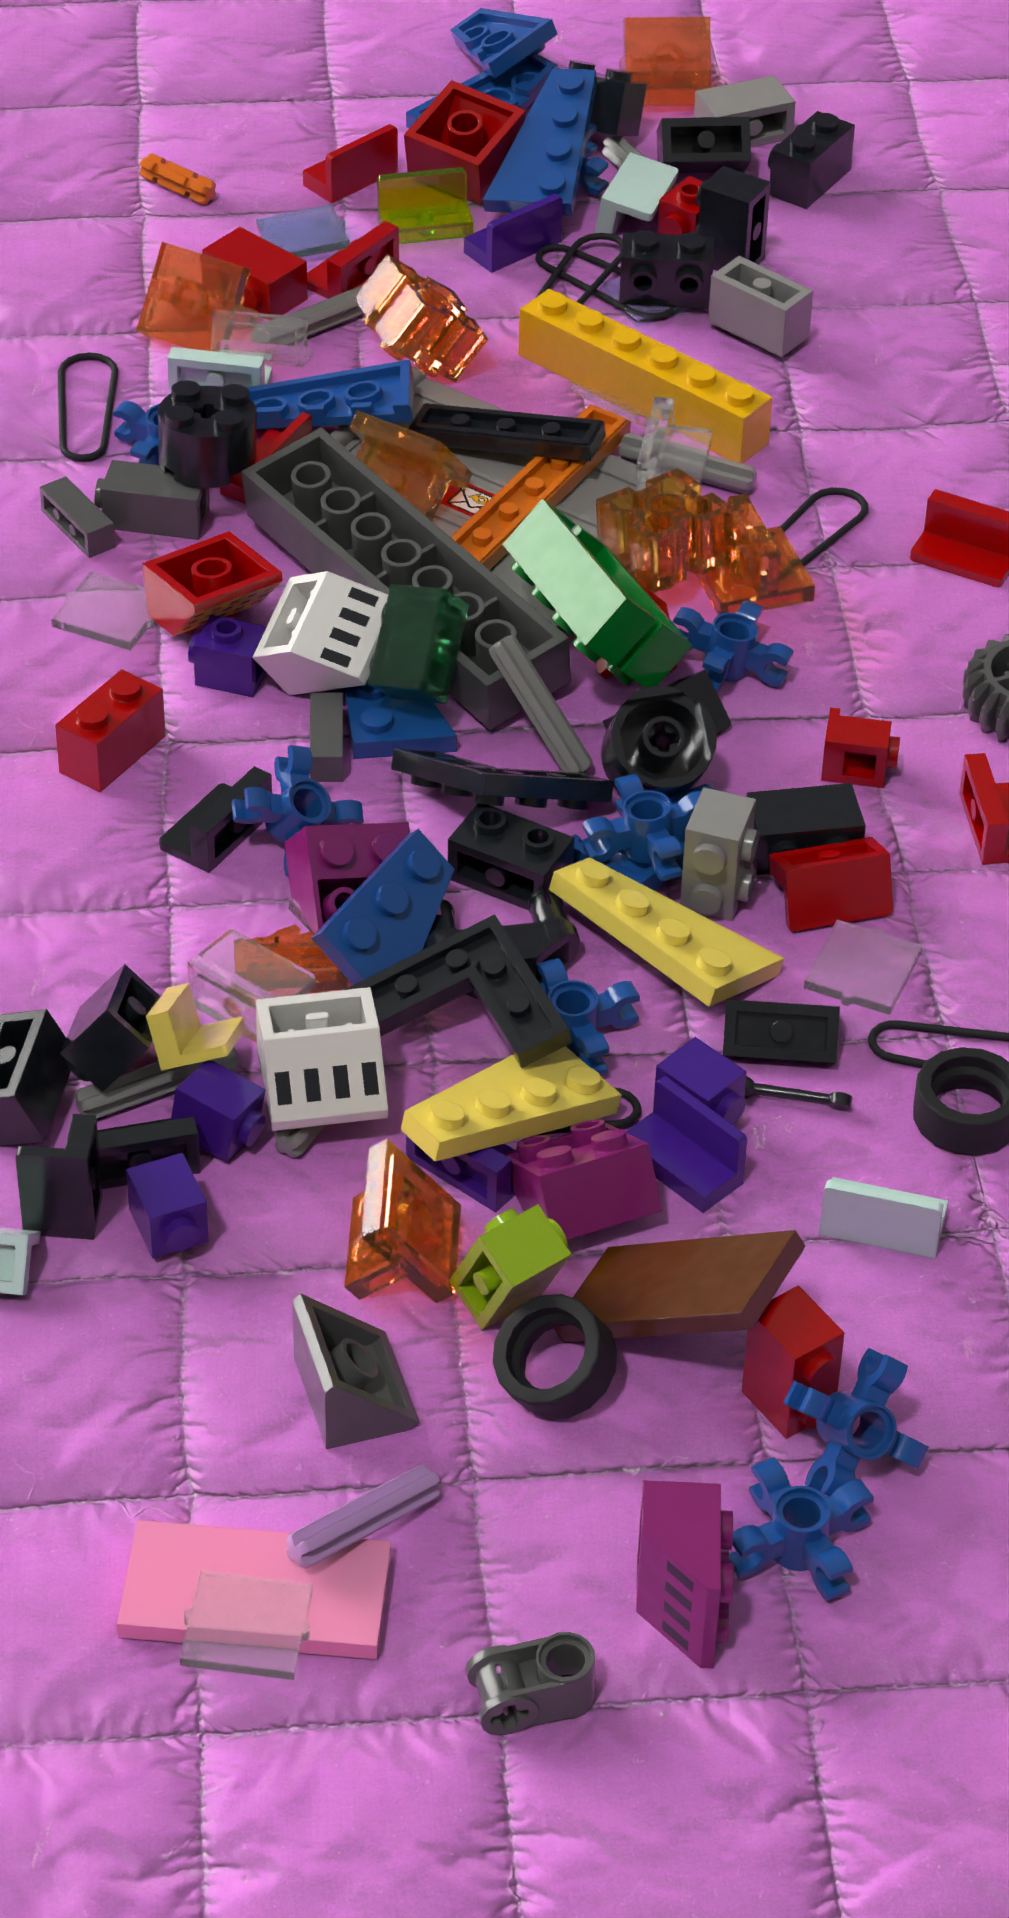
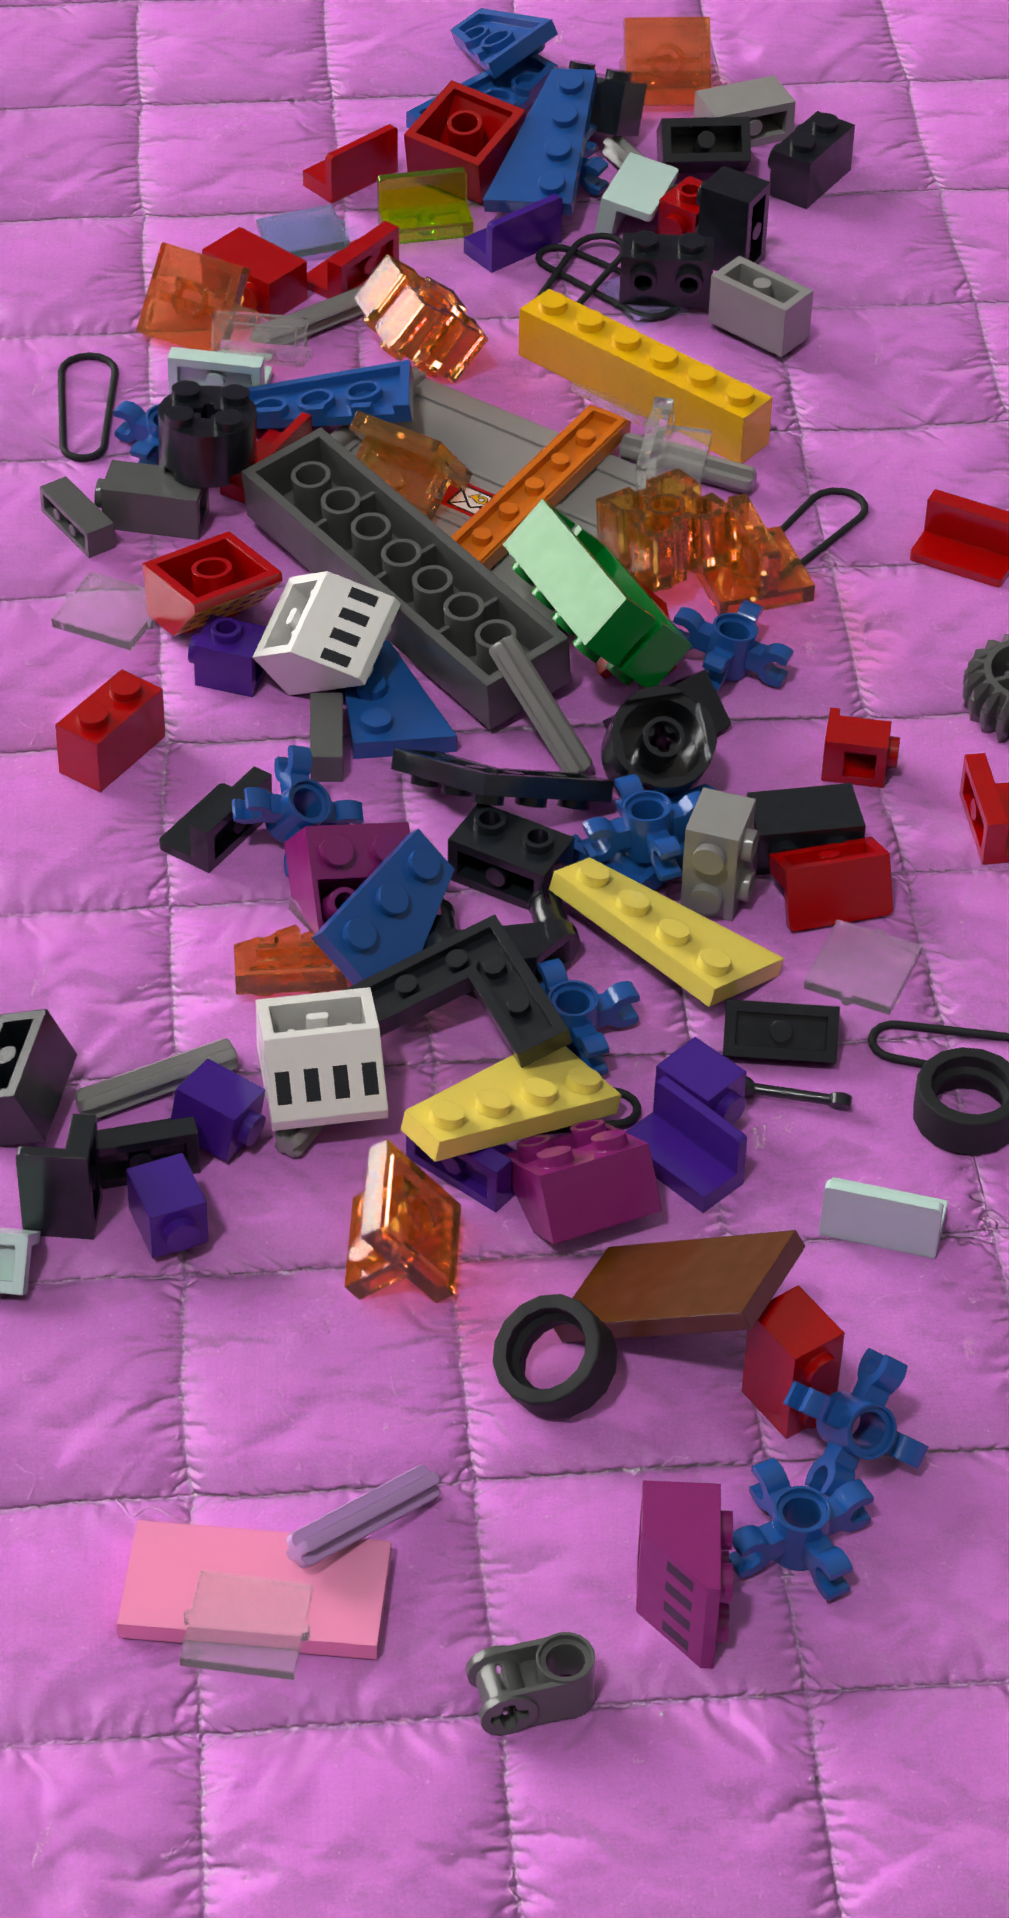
(110, 1029): black brick -> none
(177, 179): orange axle -> none
(181, 1037): light yellow panel -> none
(239, 971): clear panel -> none
(348, 1375): dark grey slope -> none
(418, 643): clear green brick -> none
(510, 431): black tile -> none
(510, 1264): lime brick -> none

